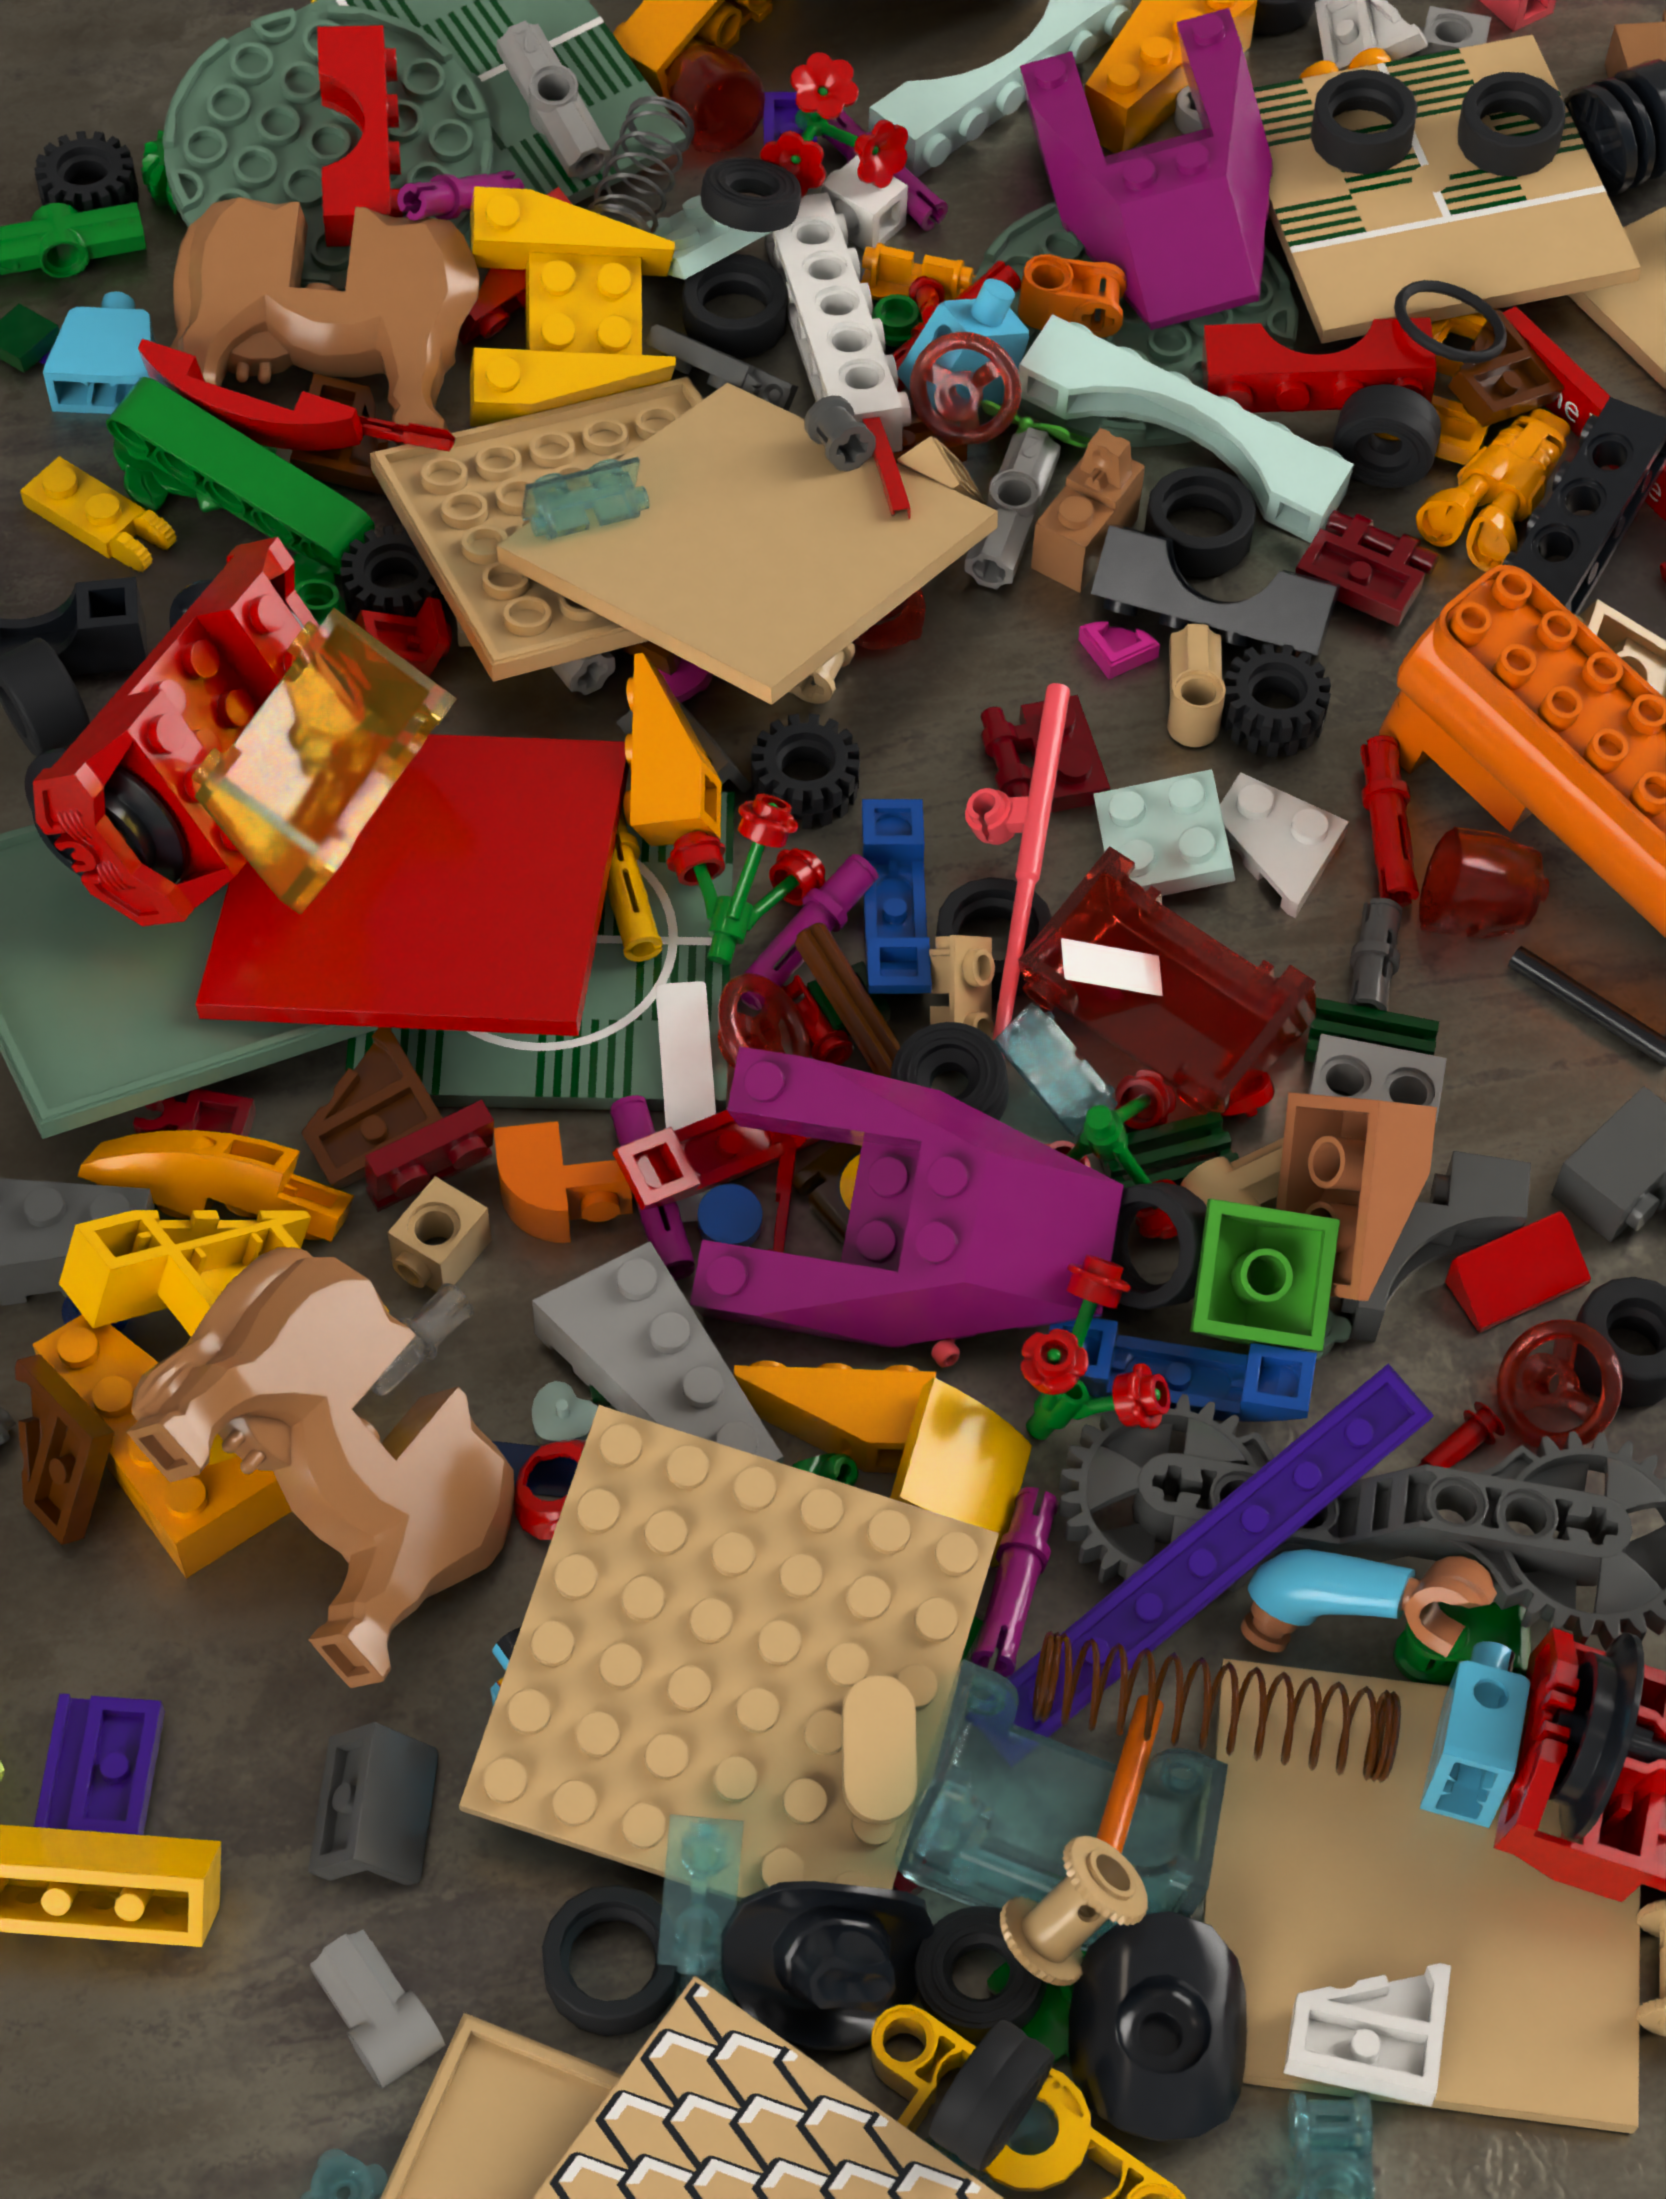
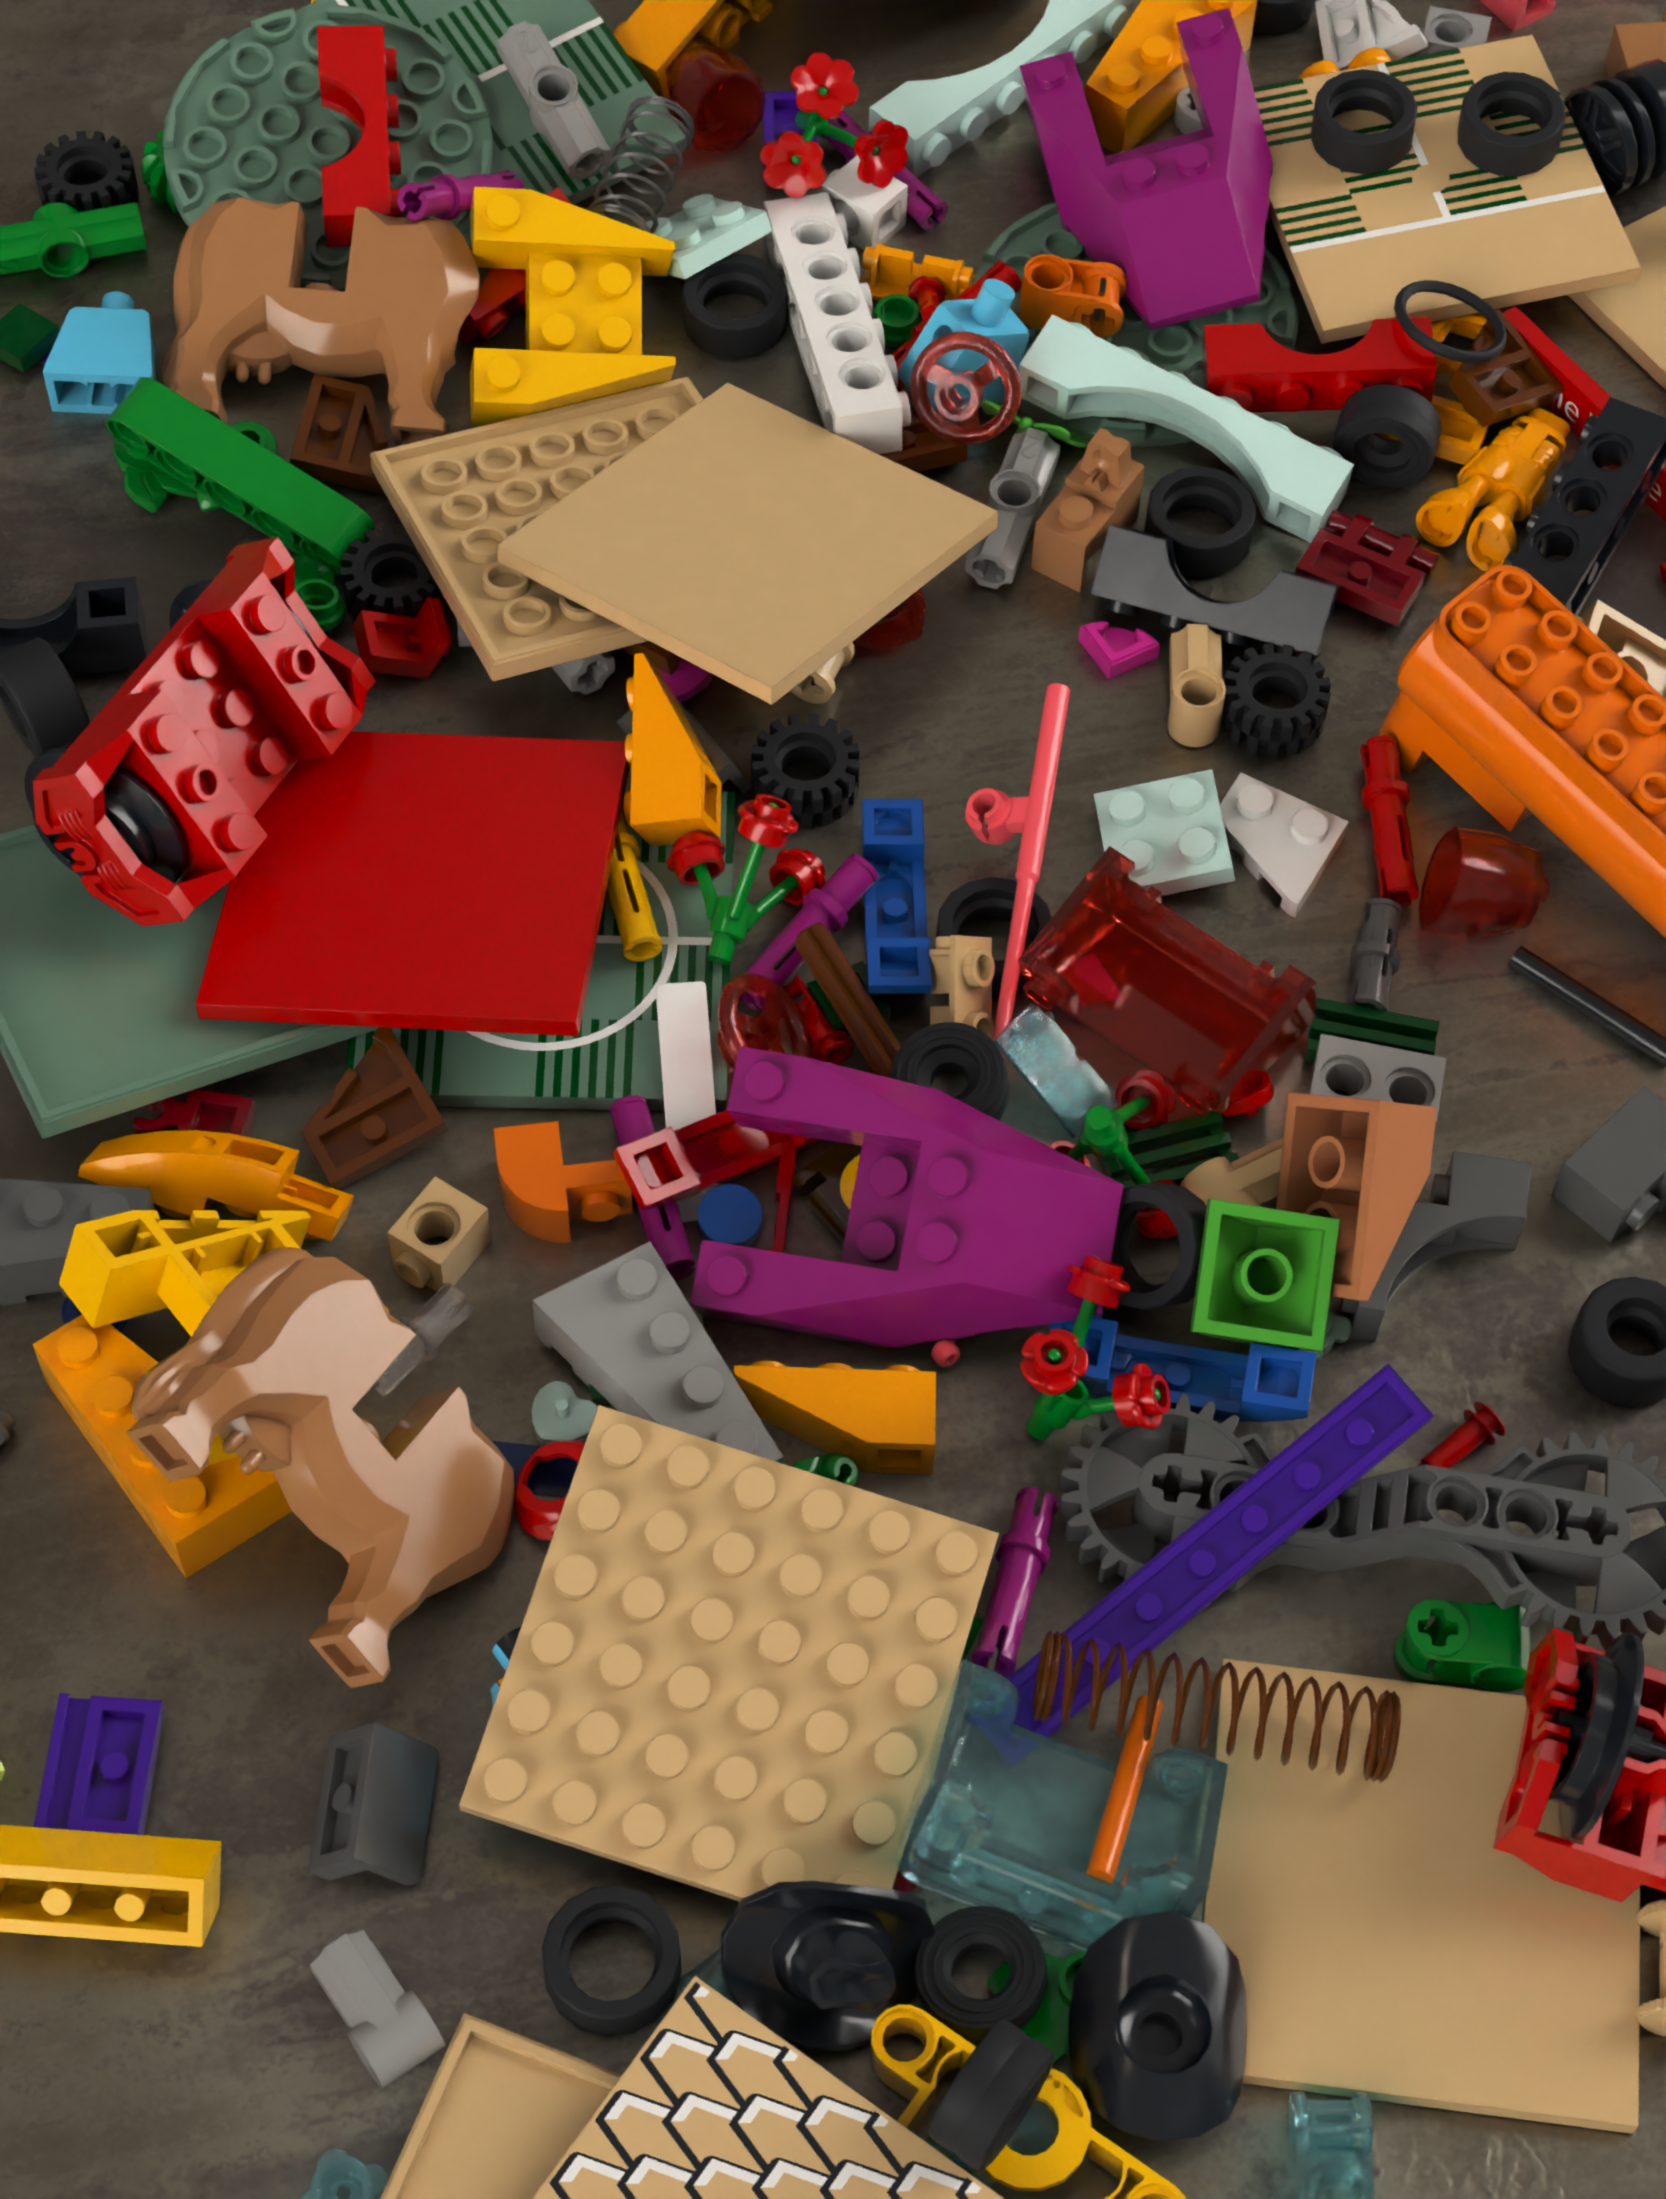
(61, 1450): reddish brown wing -> none
(96, 514): yellow hinge -> none
(312, 426): red slope -> none
(319, 756): clear yellow windscreen -> none
(413, 434): red piece -> none
(429, 1152): dark red plate -> none
(559, 501): clear light blue hinge -> none
(698, 1891): clear light blue hinge -> none
(721, 366): dark grey hinge -> none
(732, 176): black tyre -> none
(844, 439): dark grey bush -> none
(879, 1749): tan tile -> none
(887, 468): red piece -> none
(941, 465): tan slope -> none
(961, 1460): yellow slope -> none
(1050, 1933): tan hose -> none
(1079, 766): dark red plate -> none
(1111, 967): white sticker -> none
(1313, 1583): piece -> none
(1373, 2035): white wing -> none
(1477, 1737): medium azure torso -> none
(1518, 1272): red slope -> none
(1534, 1373): clear red piece -> none

